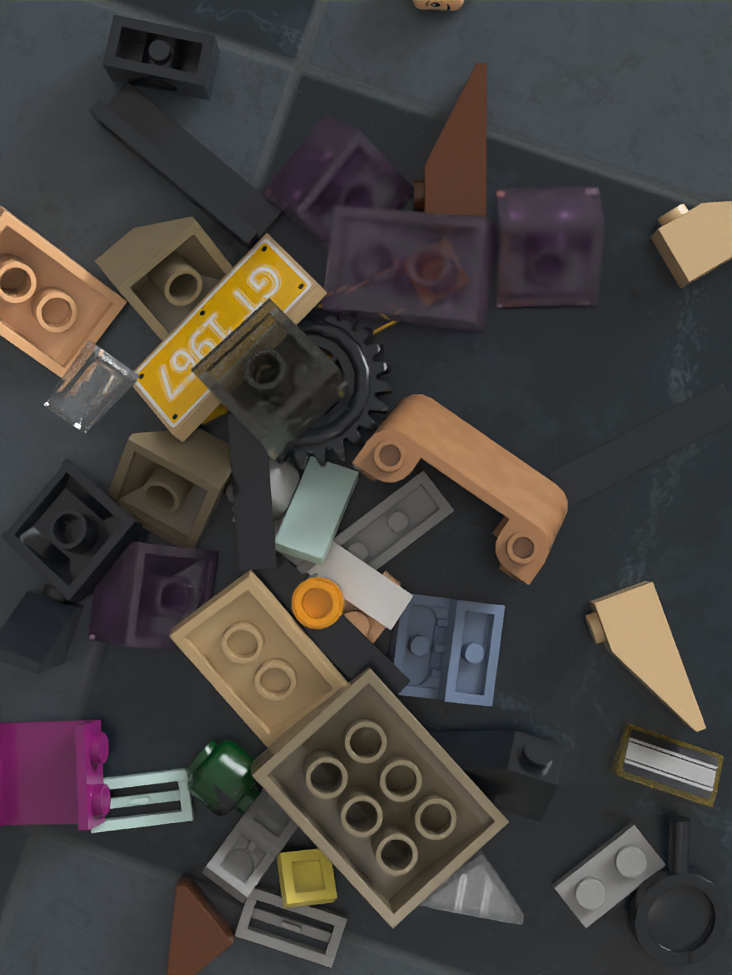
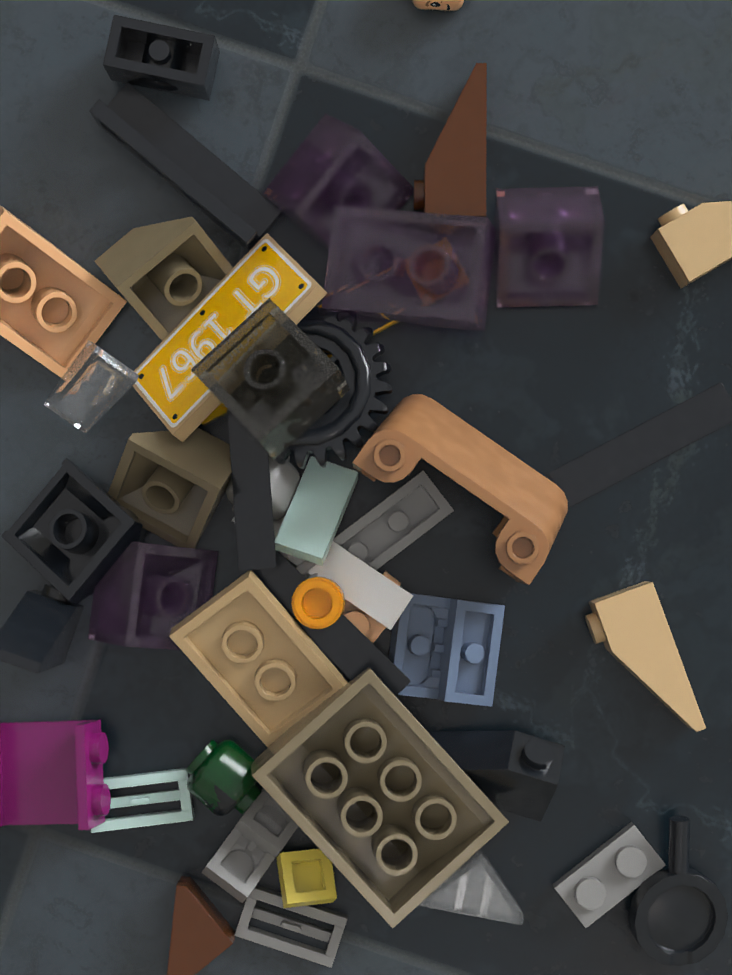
(668, 765): slope -> none

